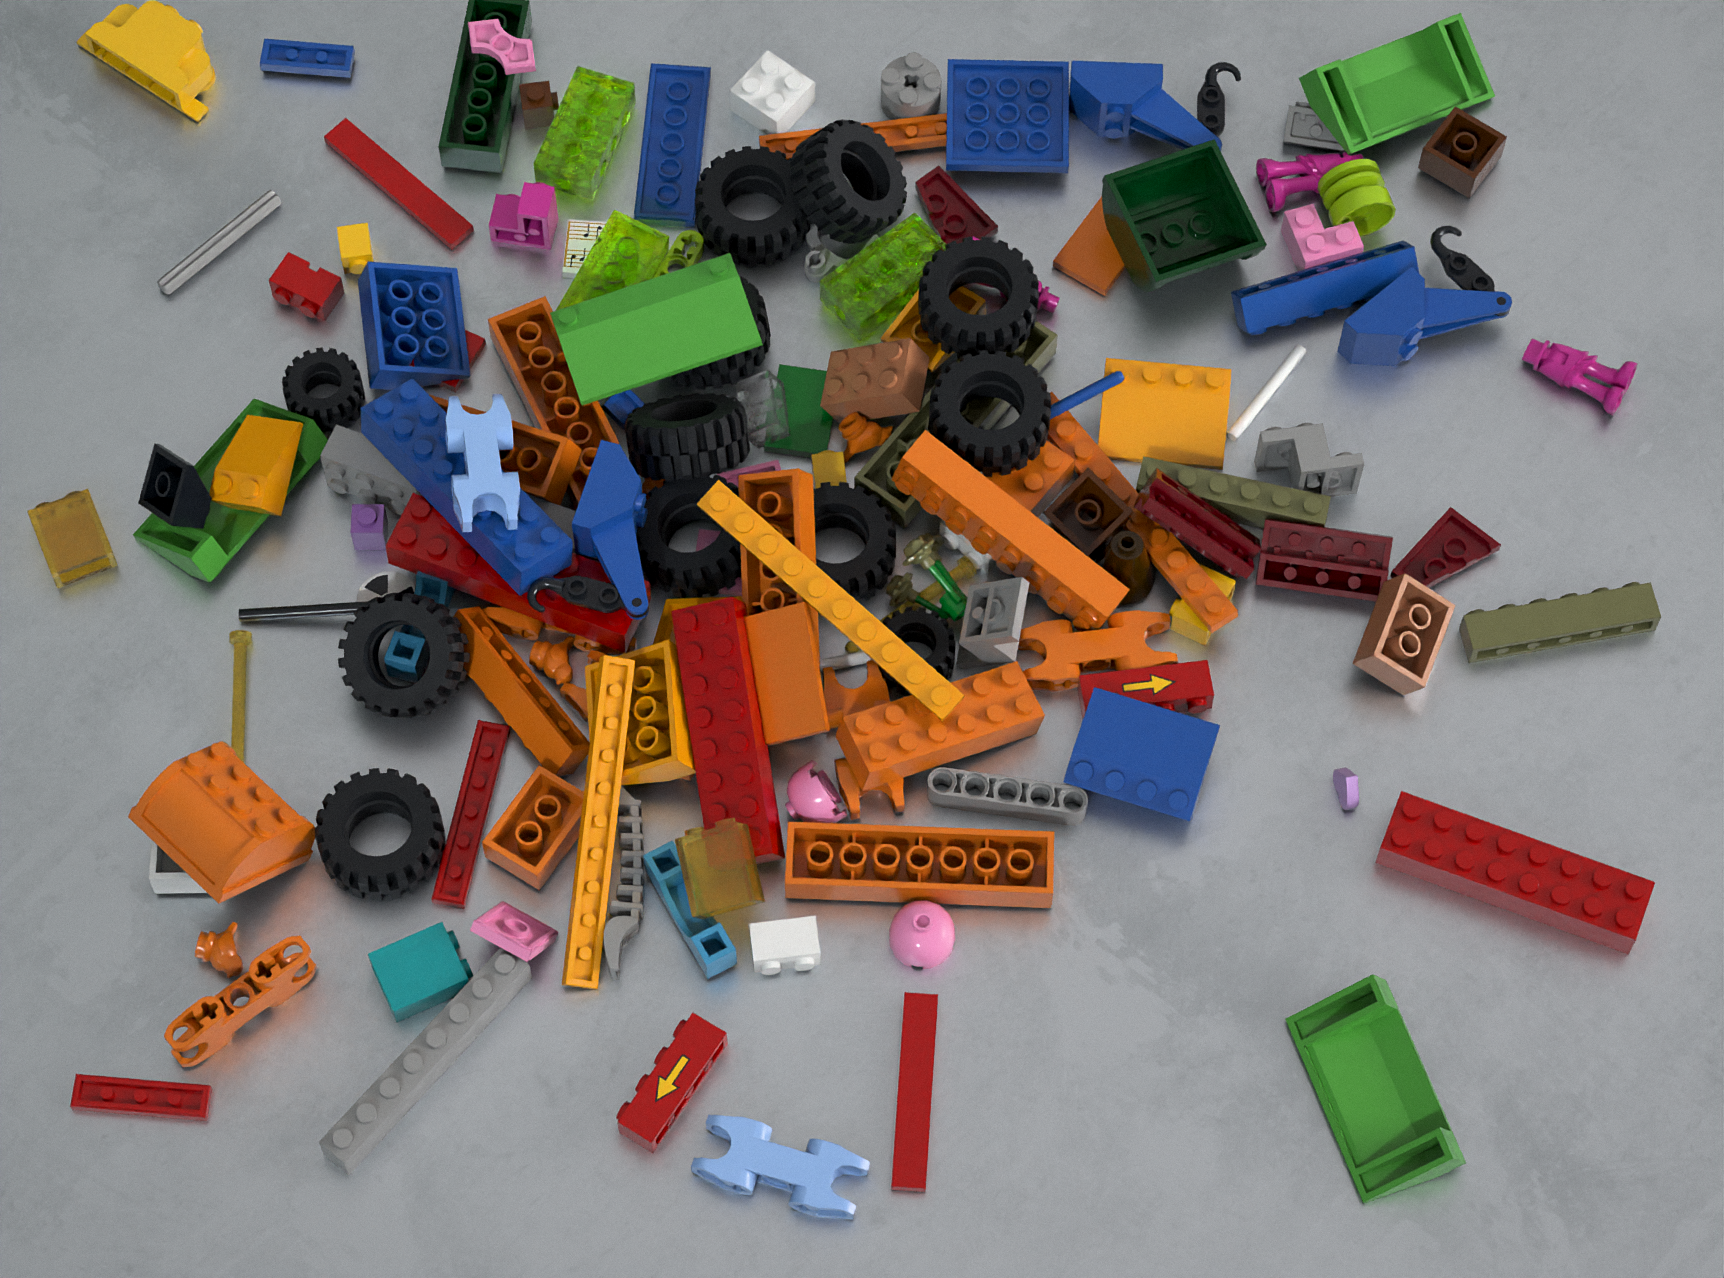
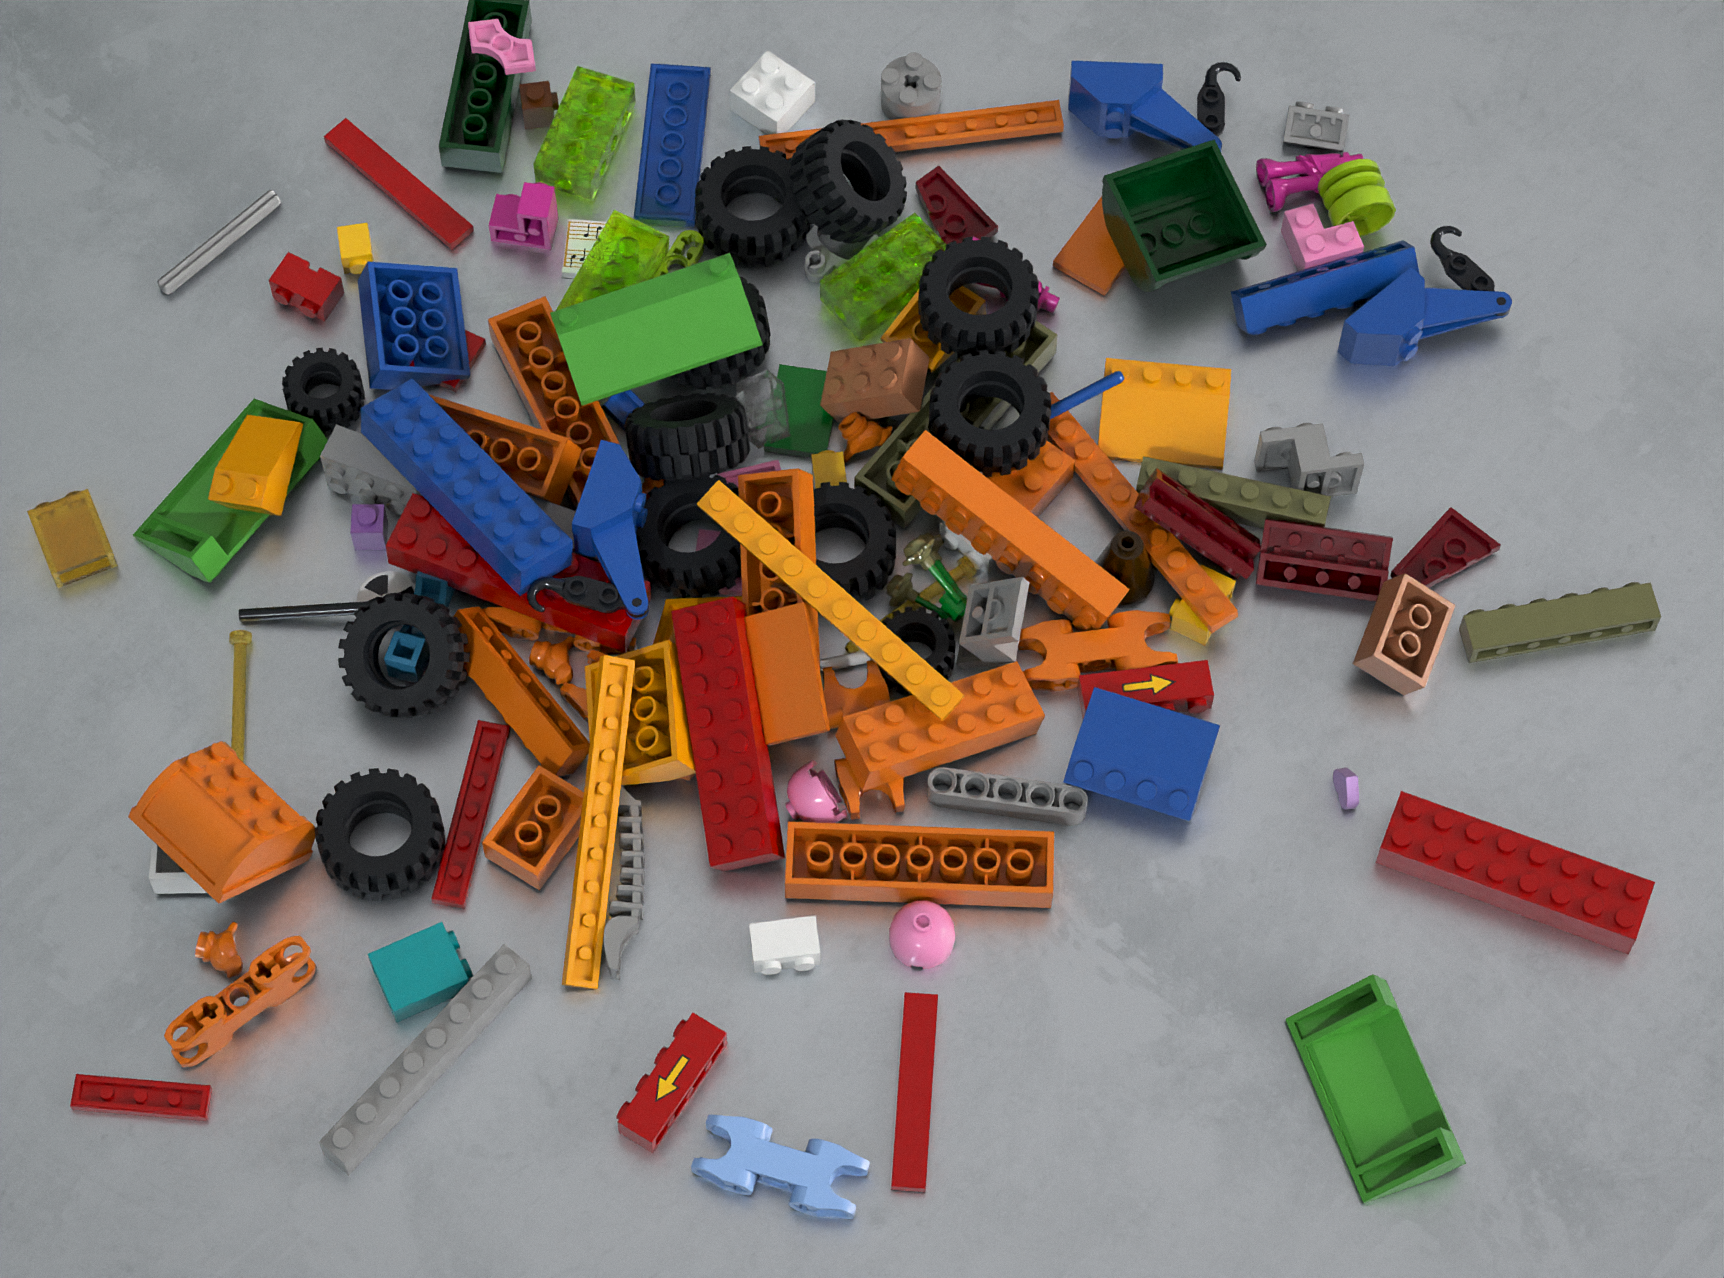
(156, 52): yellow brick -> none
(174, 490): black slope -> none
(307, 58): blue plate -> none
(483, 484): light blue piece -> none
(514, 931): bright pink tile -> none
(704, 936): dark azure arch -> none
(719, 869): clear yellow brick -> none
(1007, 116): blue plate -> none
(1088, 514): reddish brown slope -> none
(1266, 392): white bar -> none
(1398, 85): bright green slope -> none
(1462, 152): reddish brown brick -> none
(1569, 366): dark pink piece -> none

